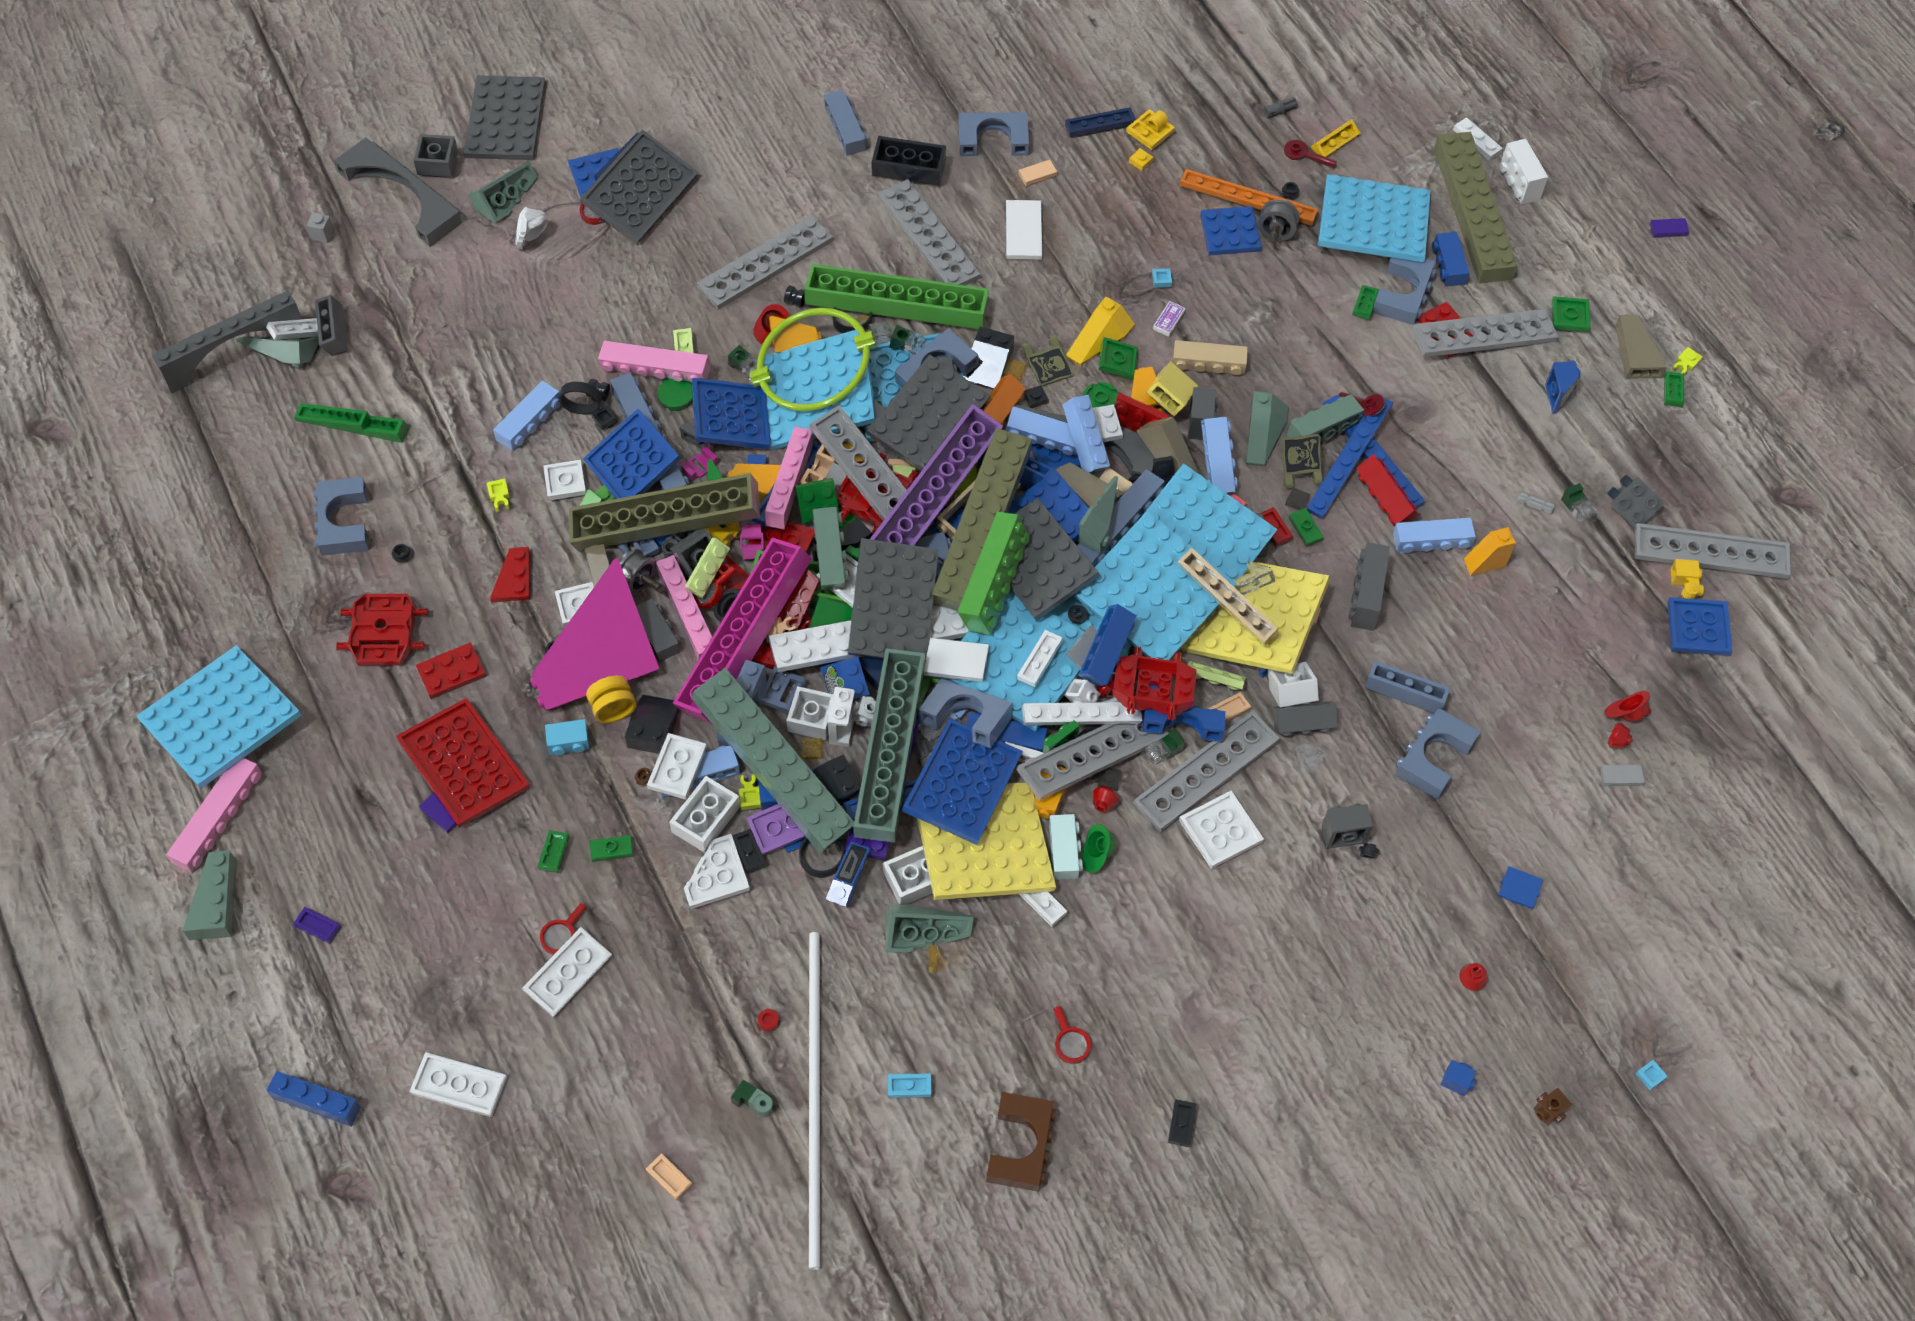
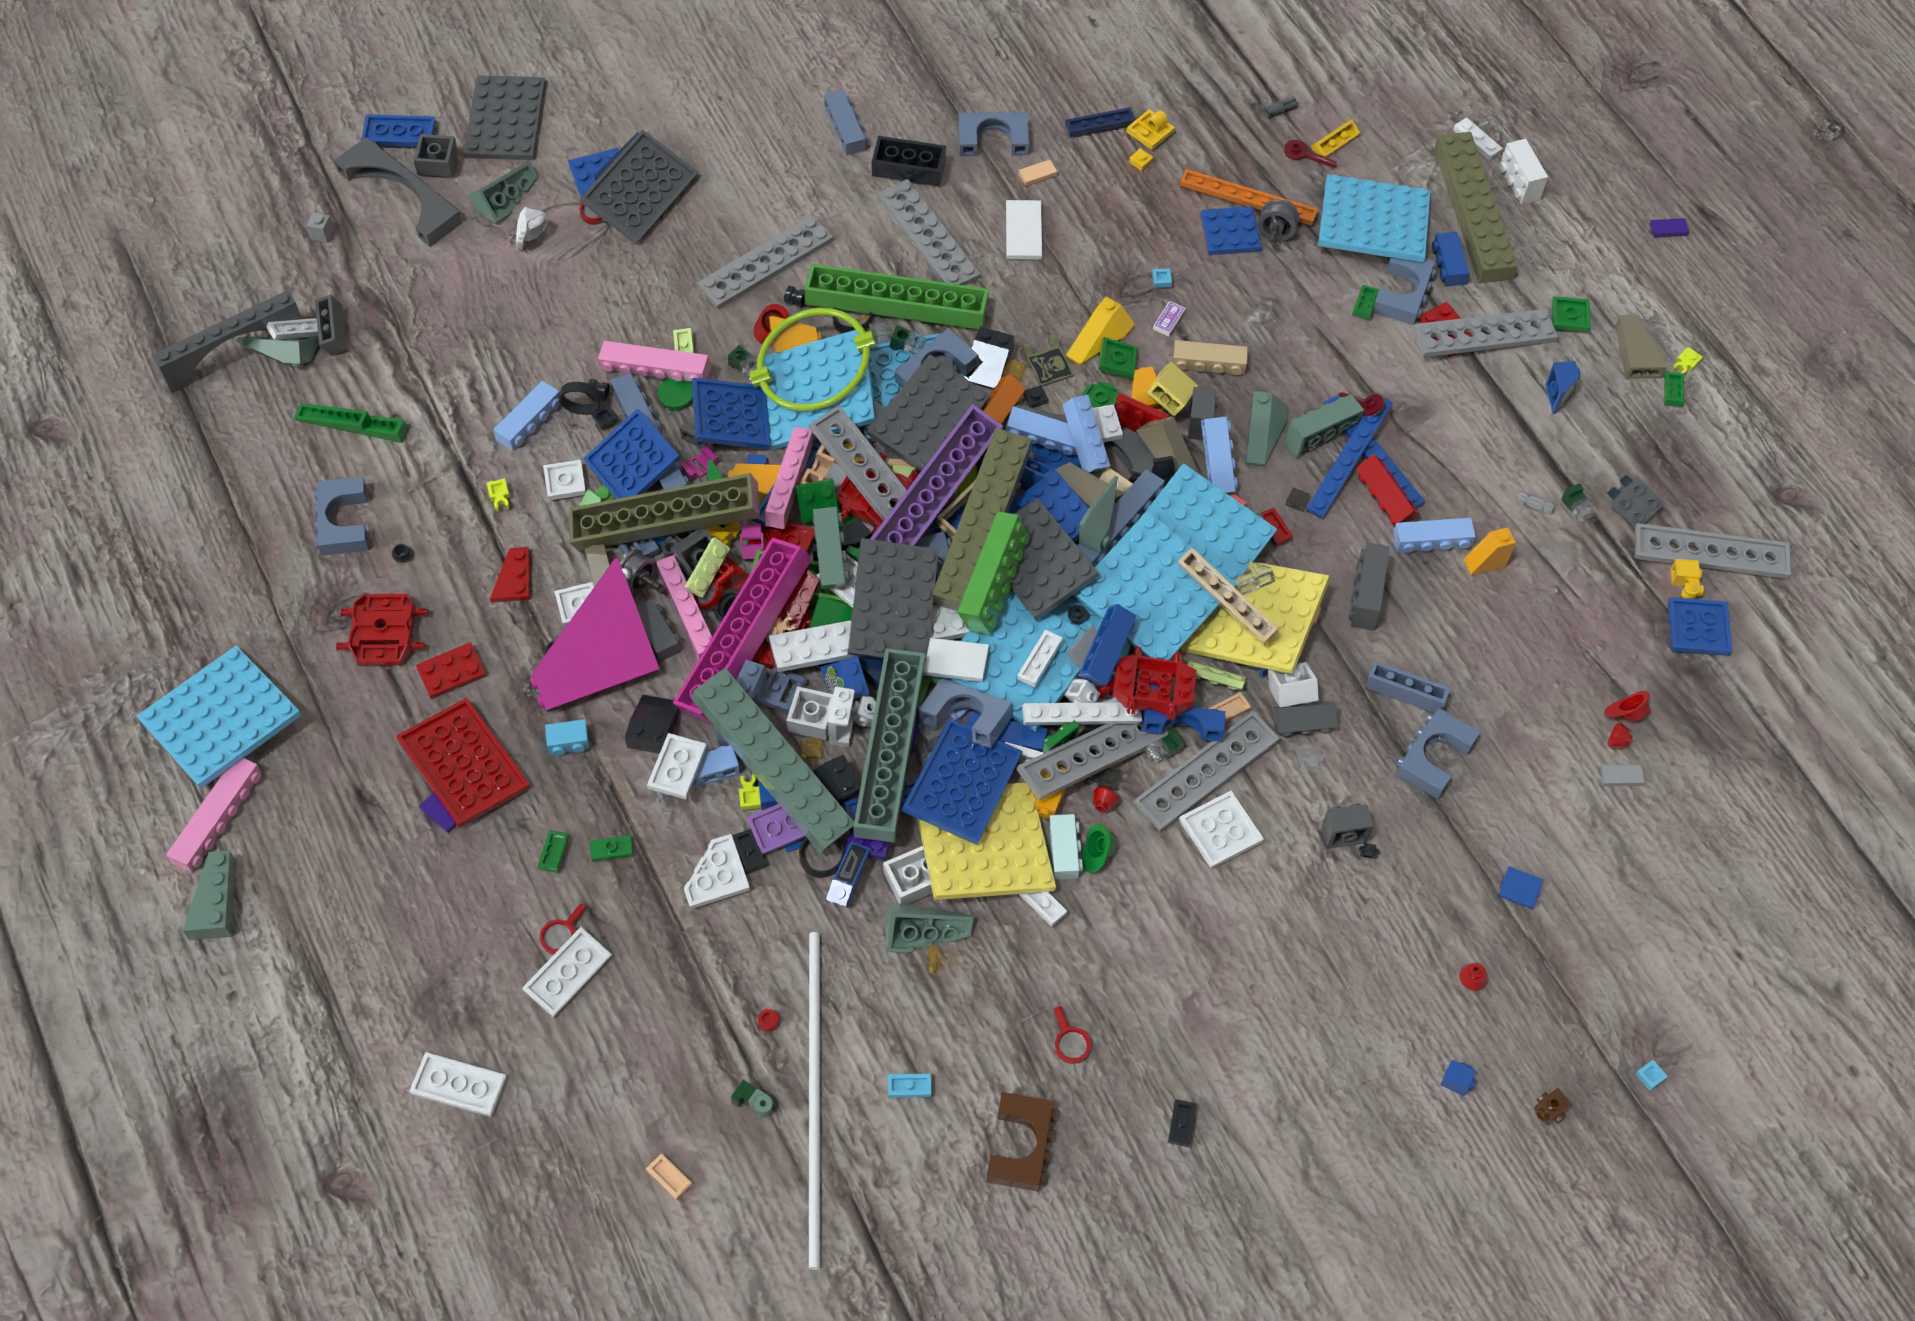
(313, 1098): blue brick -> none
(317, 925): dark purple tile -> none
(397, 129): none -> blue plate
(611, 699): yellow wheel -> none
(642, 772): reddish brown plate -> none
(705, 814): white brick -> none
(1290, 190): black plate -> none
(1301, 456): flag -> none
(1306, 527): green plate -> none

